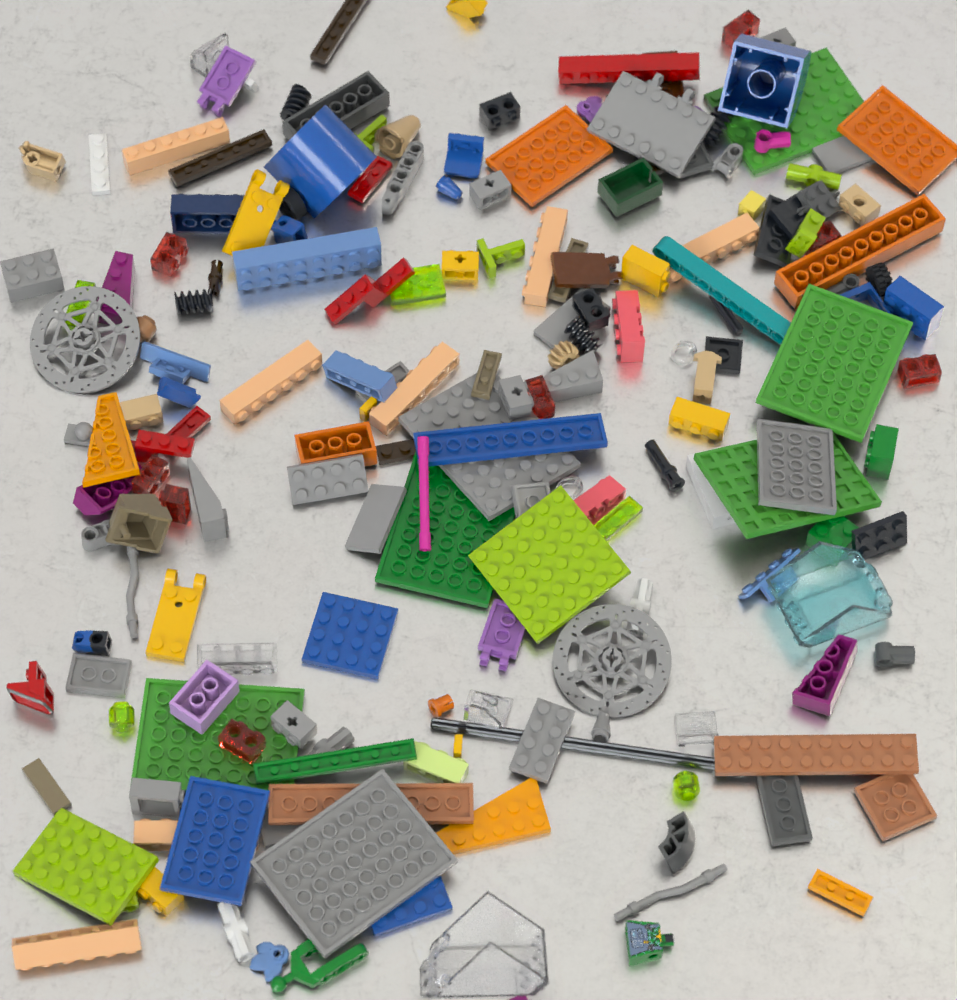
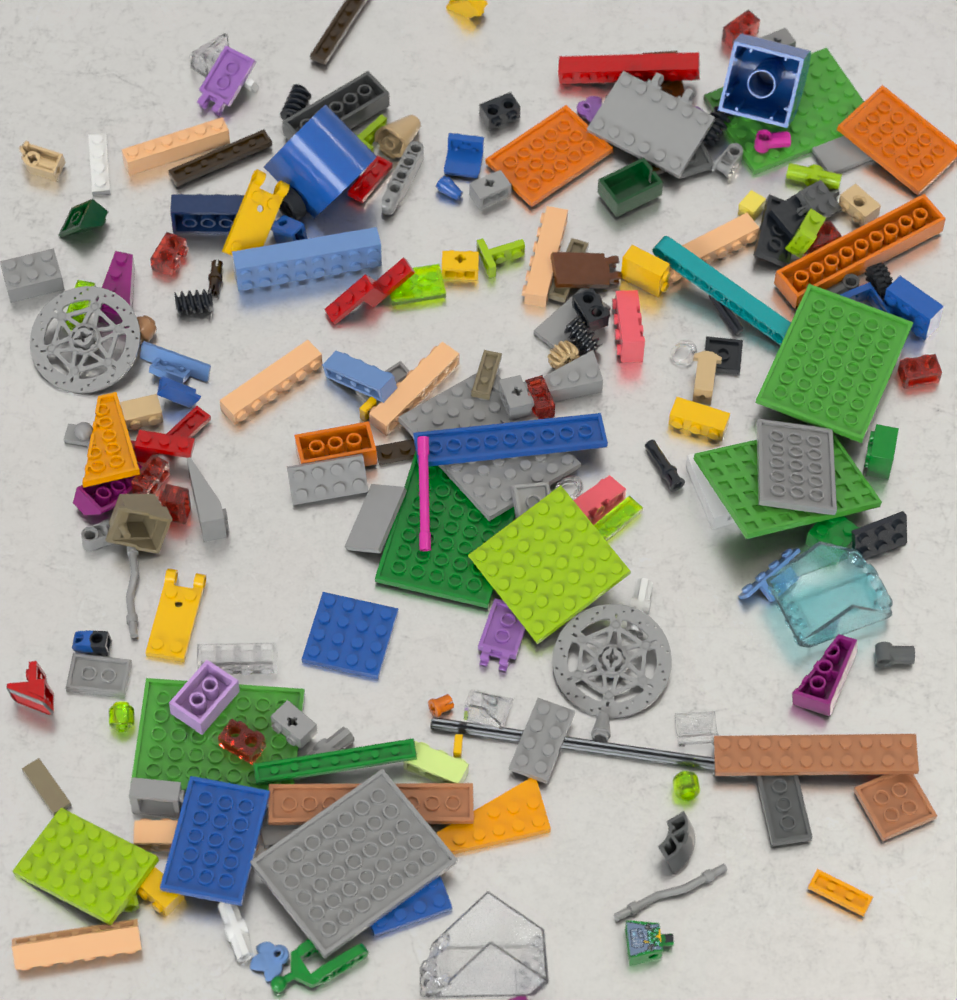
(84, 218): none -> dark green slope

